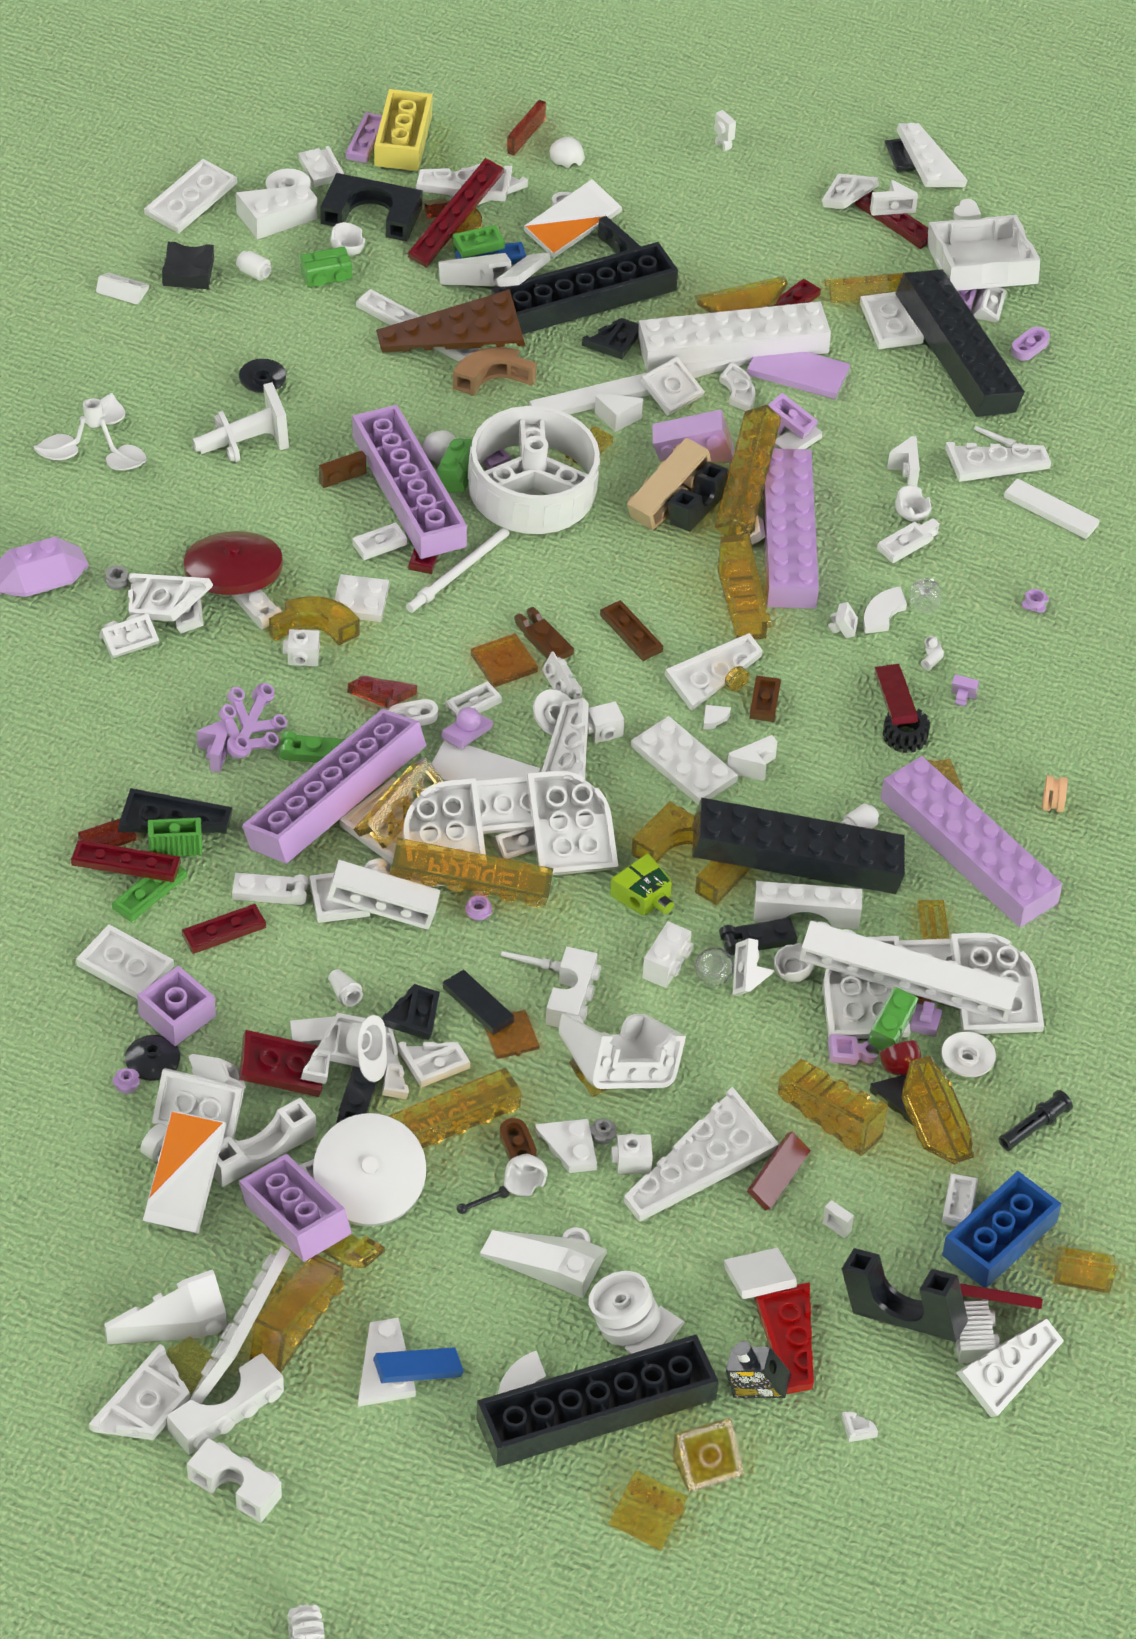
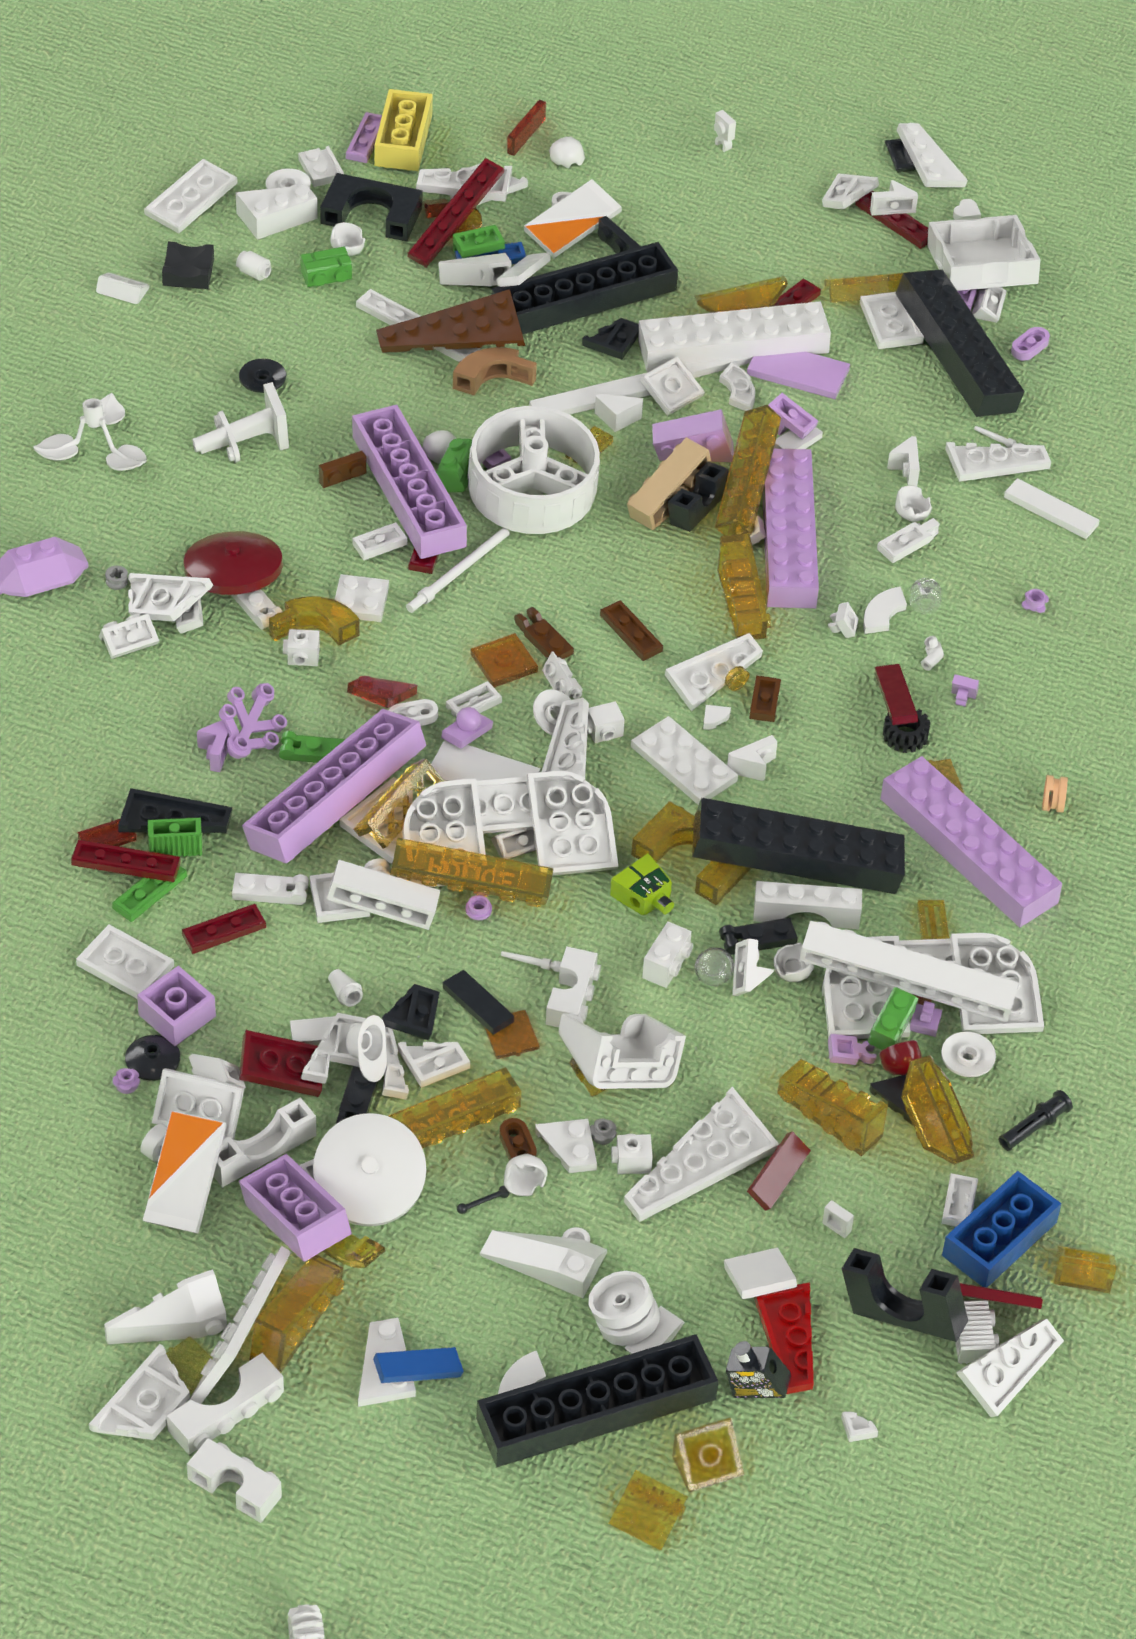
(862, 816): white brick -> none

